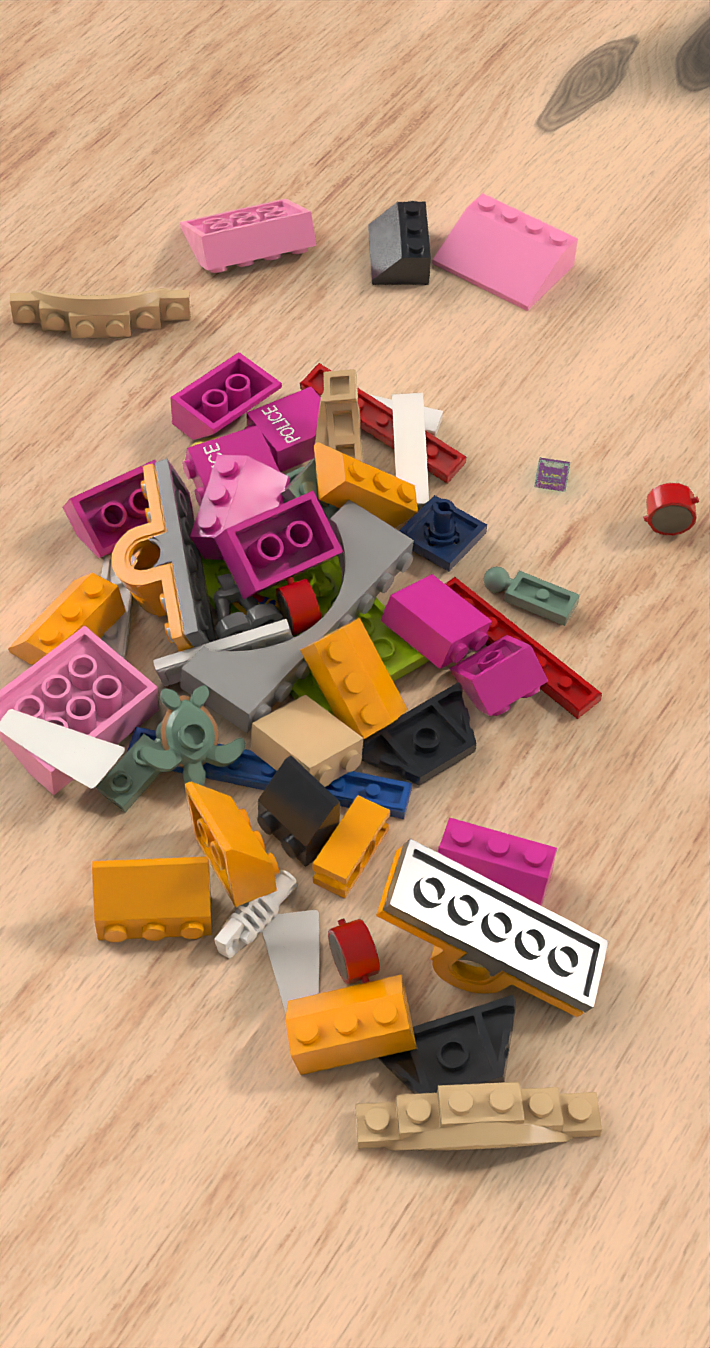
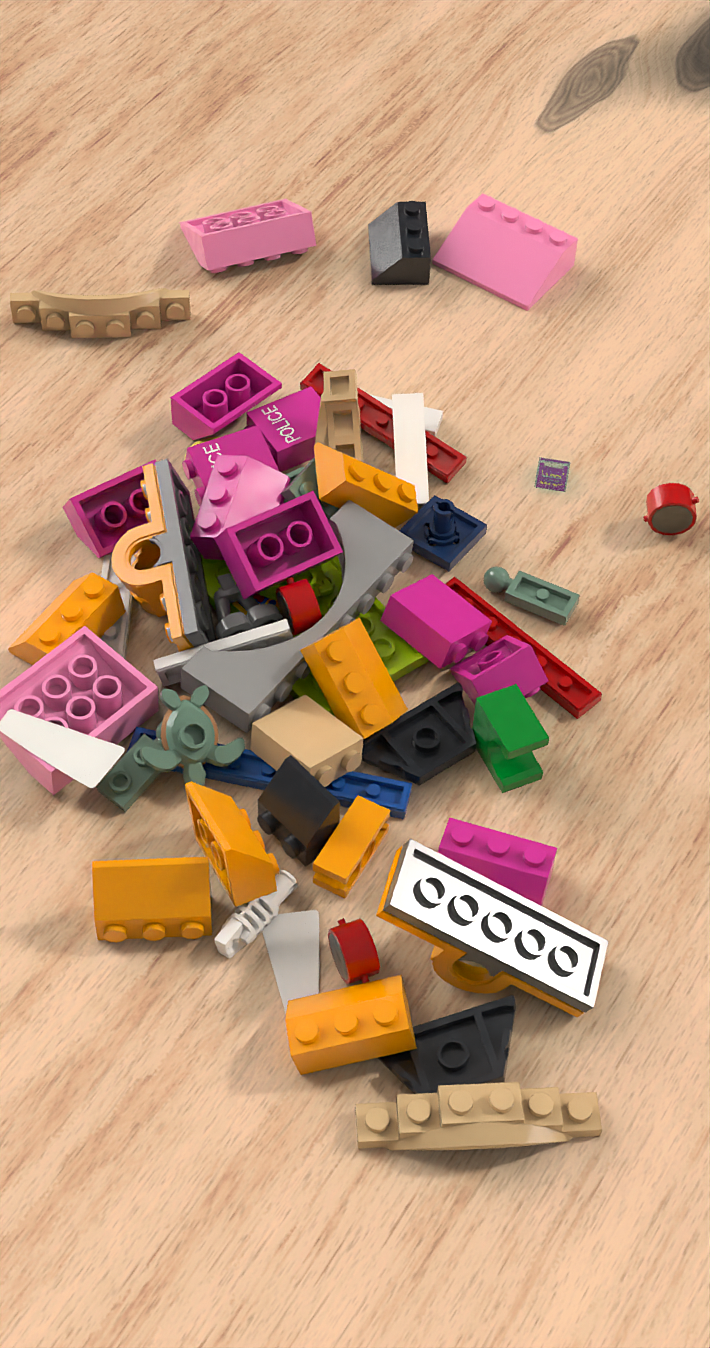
(506, 736): none -> green piece

